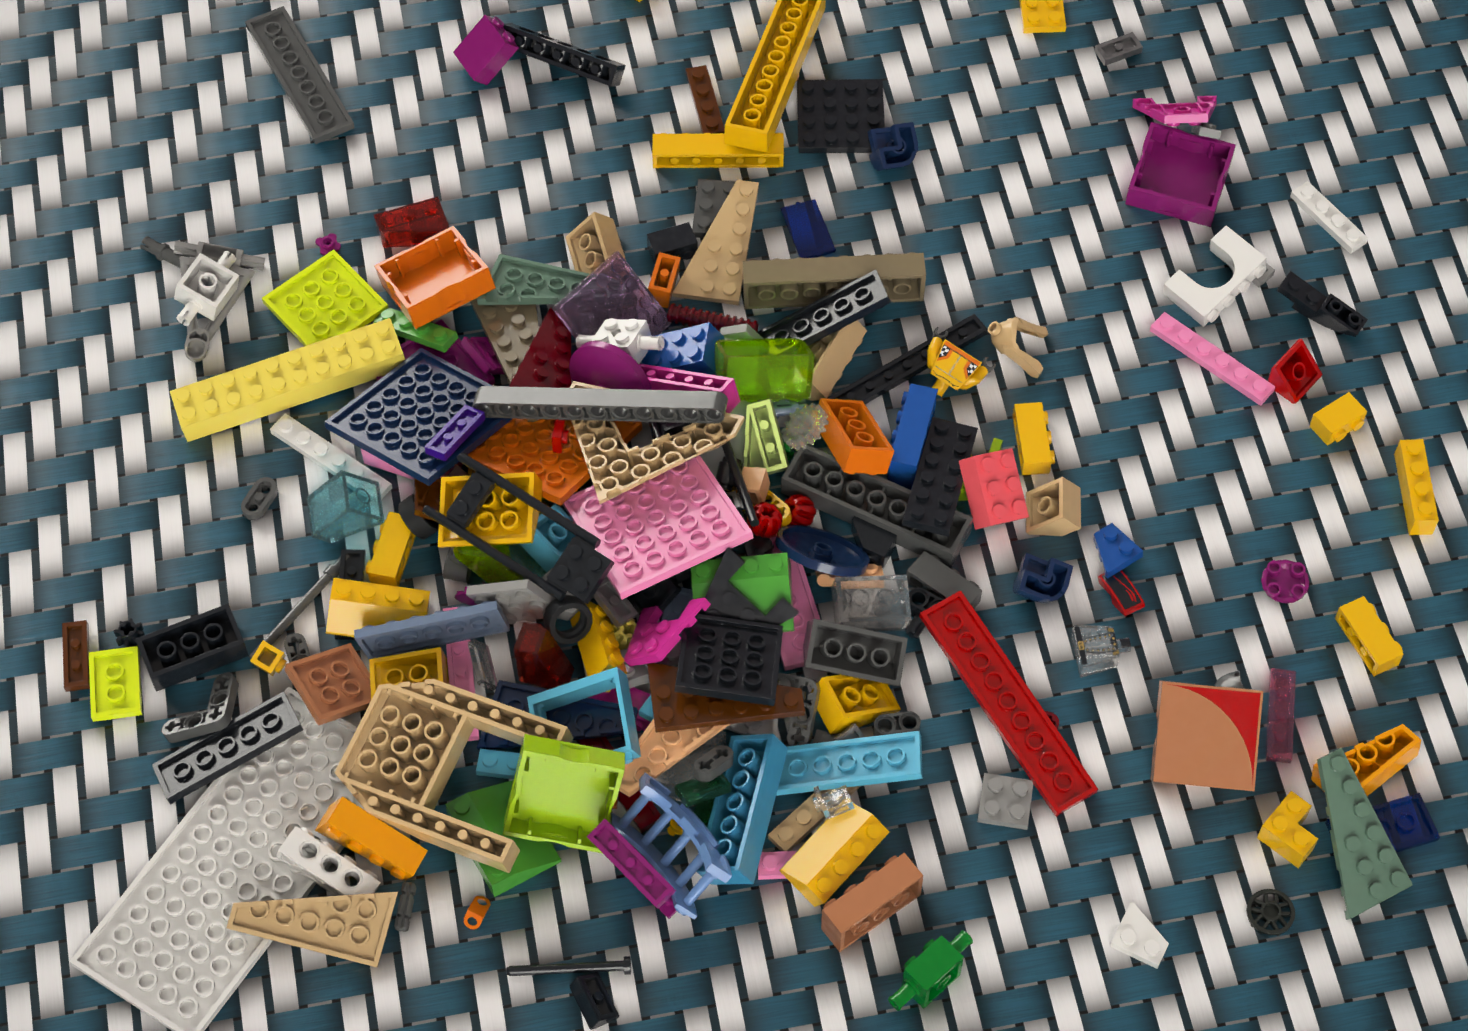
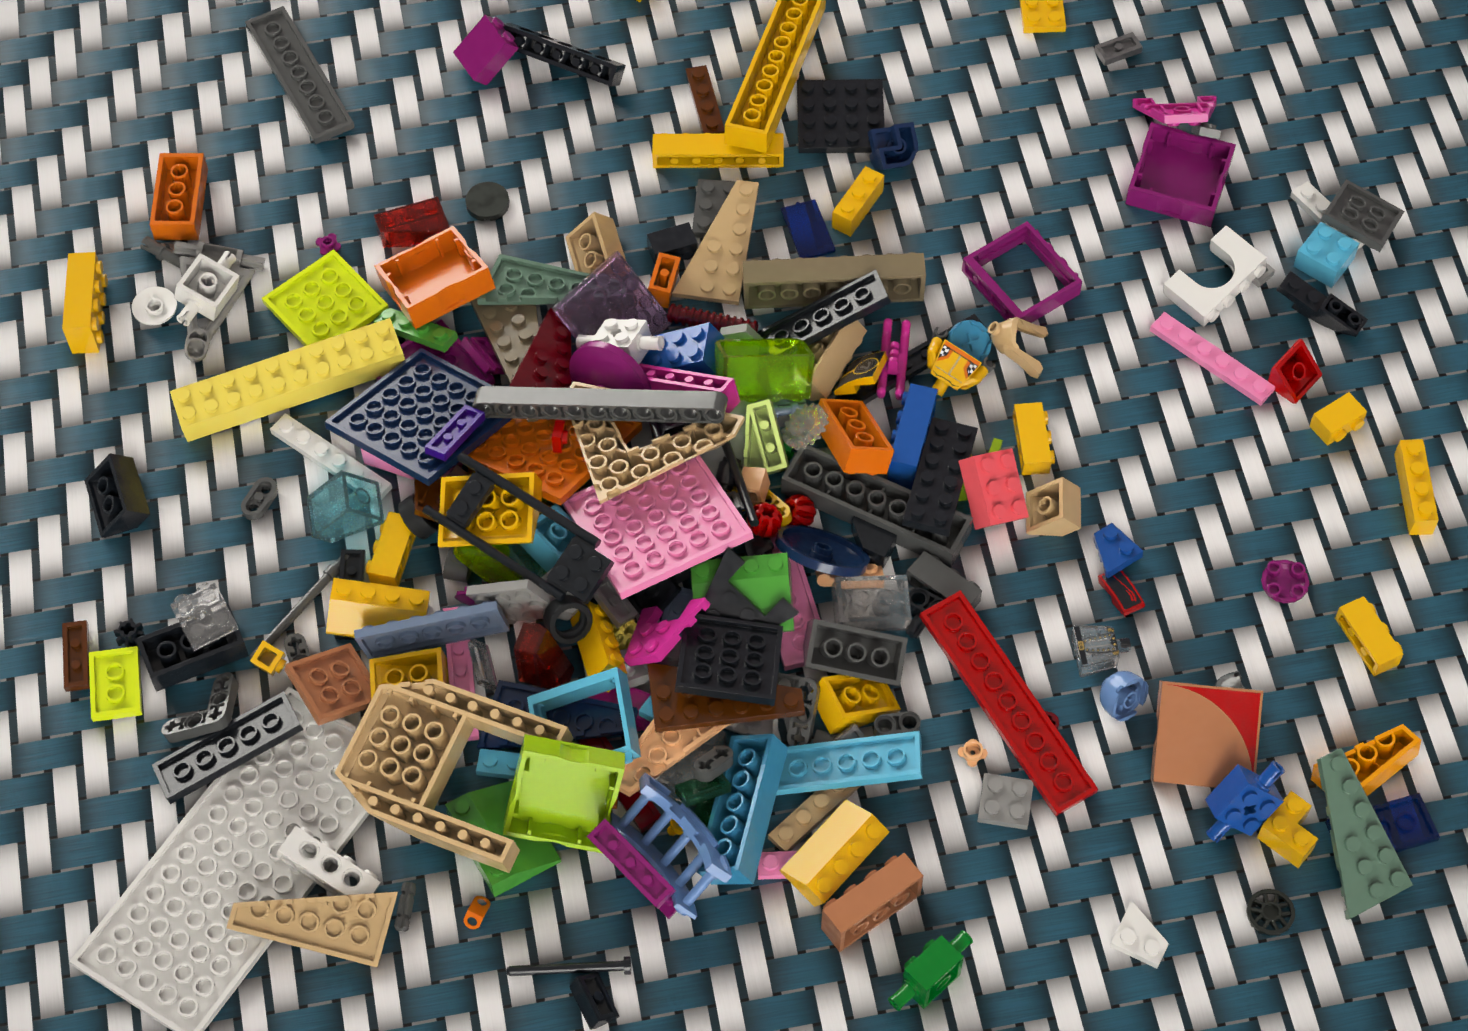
(84, 303): none -> yellow brick
(117, 495): none -> black slope
(152, 299): none -> white dish
(178, 196): none -> orange brick
(203, 615): none -> clear plate
(371, 838): light orange wedge -> none
(487, 201): none -> pearl dark grey tile
(833, 802): clear bracket -> none
(857, 201): none -> yellow brick
(861, 372): none -> slope
(897, 358): none -> dark pink piece
(972, 338): none -> dark azure tile
(972, 745): none -> light nougat plate
(1042, 579): dark blue brick -> none
(1044, 250): none -> magenta window
(1122, 694): none -> medium blue cylinder
(1244, 800): none -> blue brick
(1280, 715): clear pink plate -> none
(1326, 254): none -> medium azure brick
(1362, 215): none -> dark grey plate

